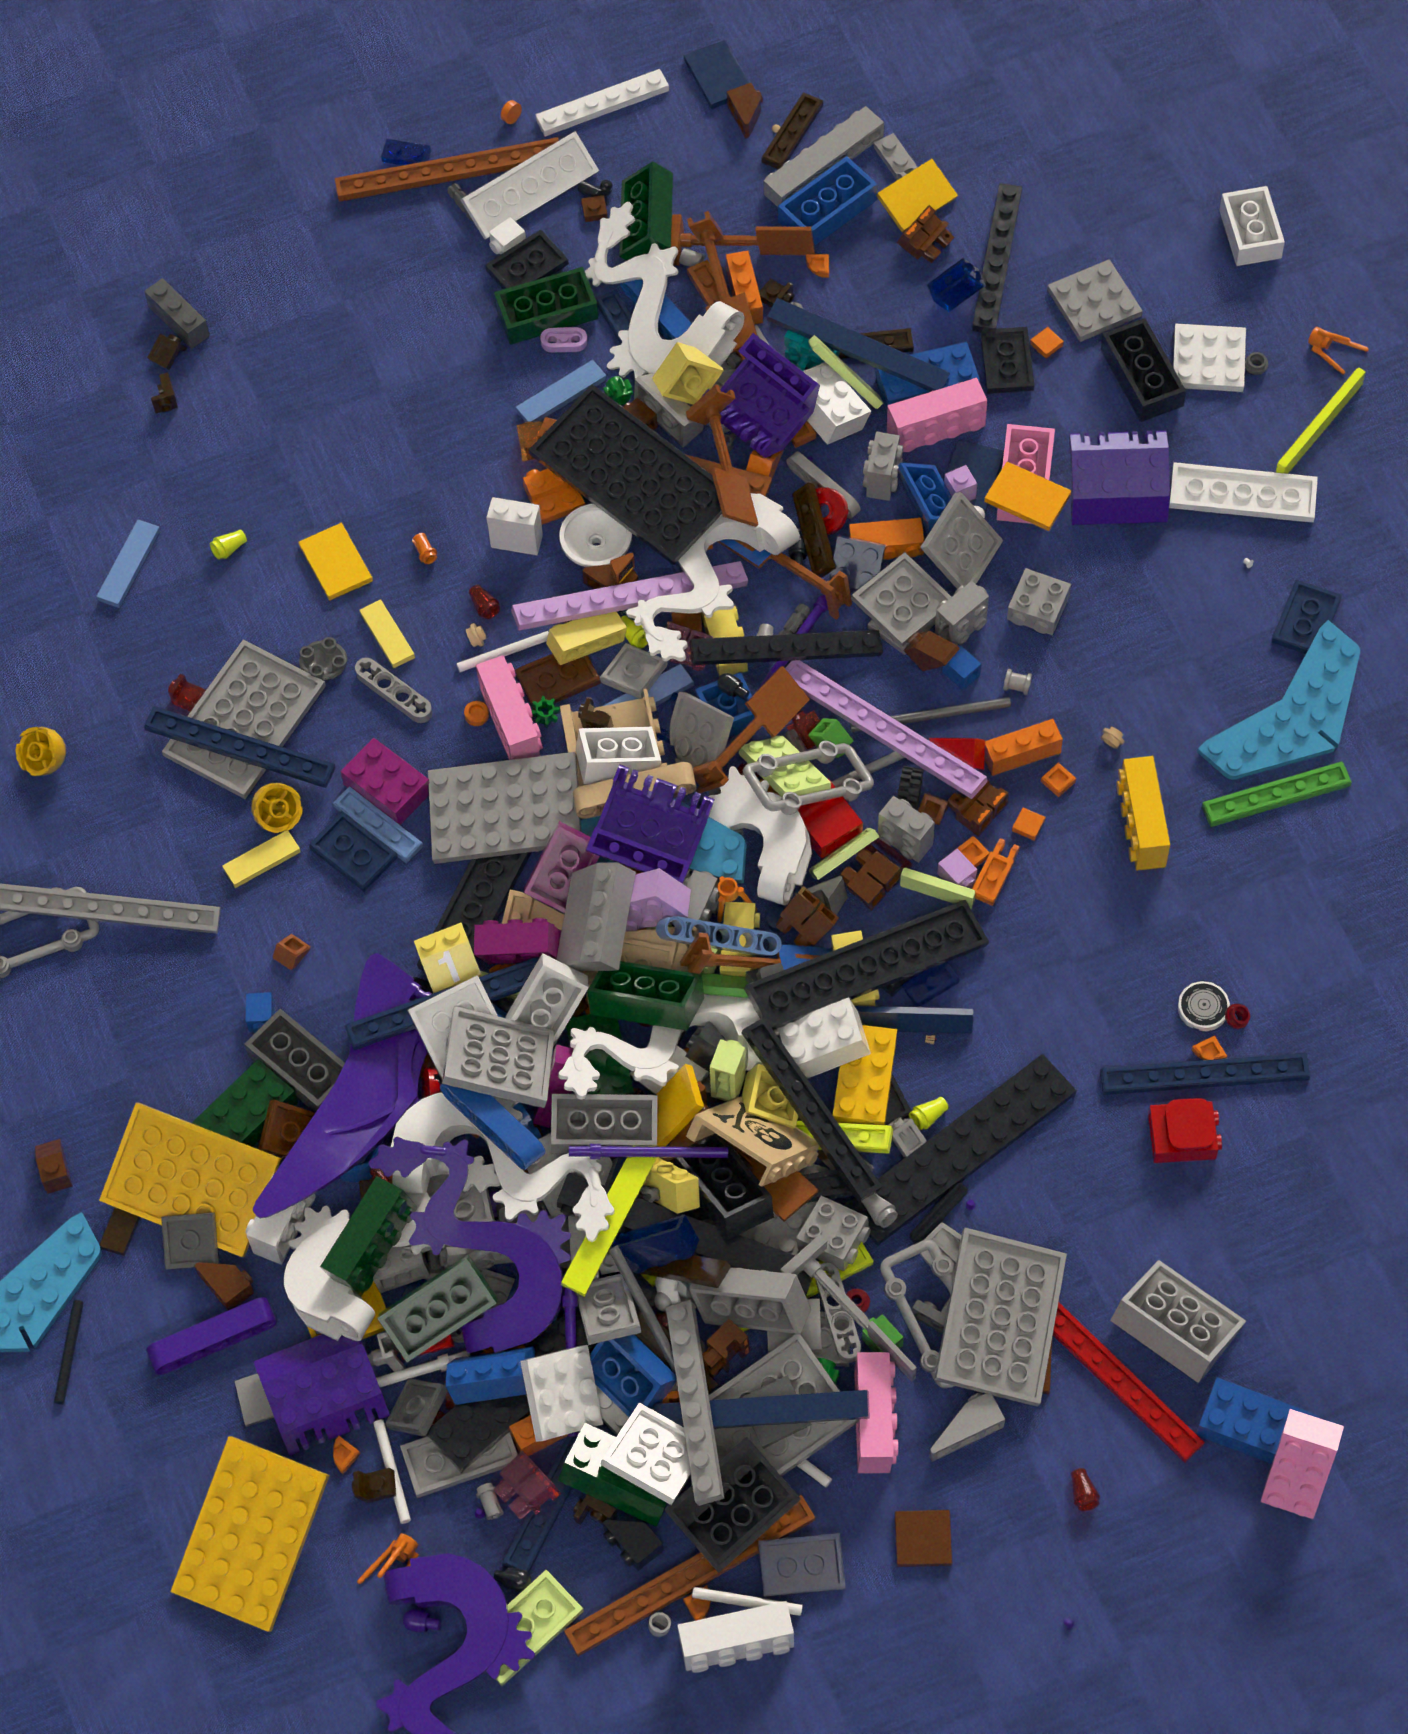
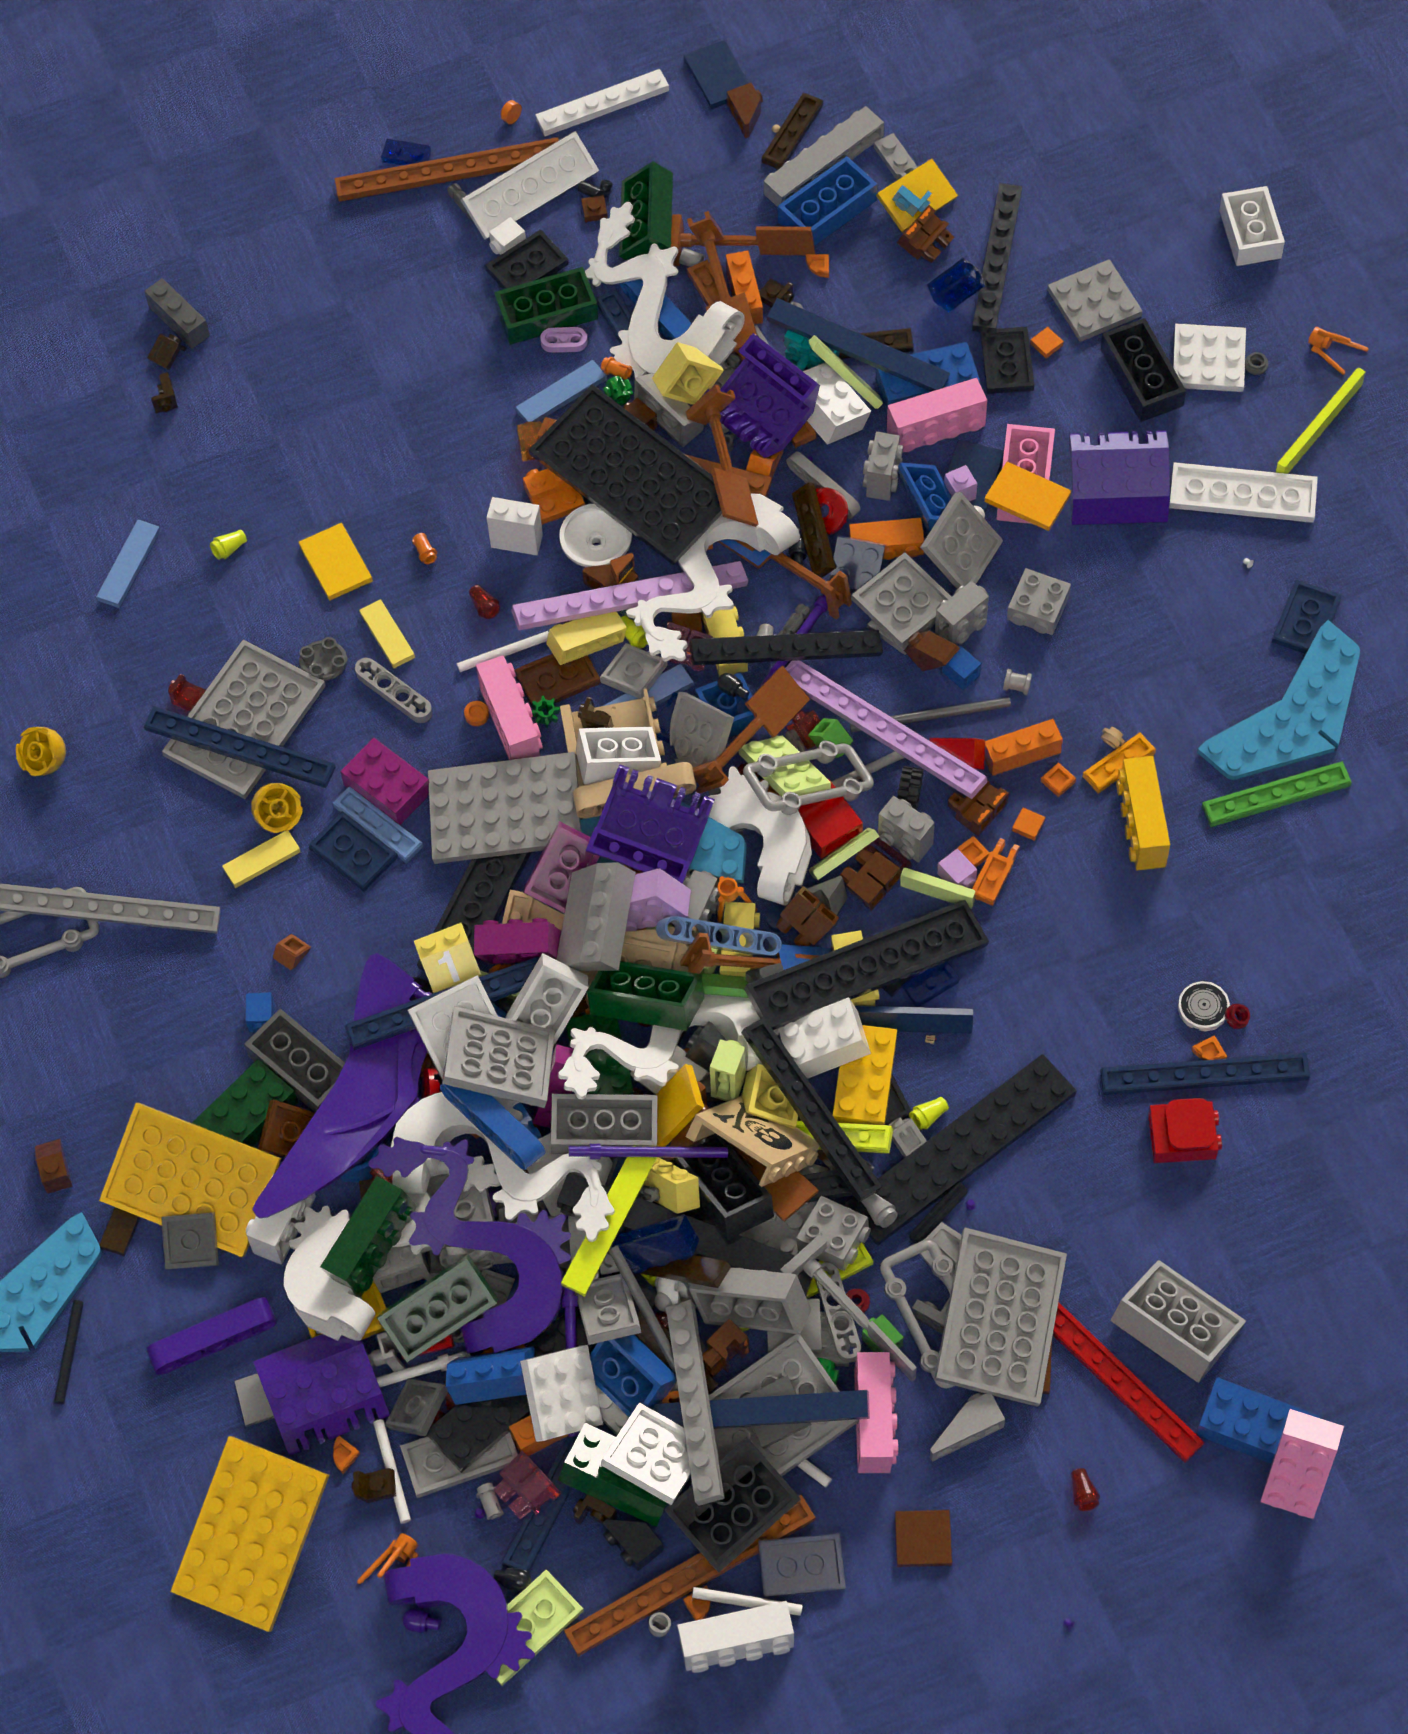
(226, 1283): reddish brown slope -> none
(476, 635): tan plate -> none
(616, 368): none -> orange pin
(909, 202): none -> dark azure bracket
(934, 807): dark orange slope -> none
(1106, 770): none -> light orange tile

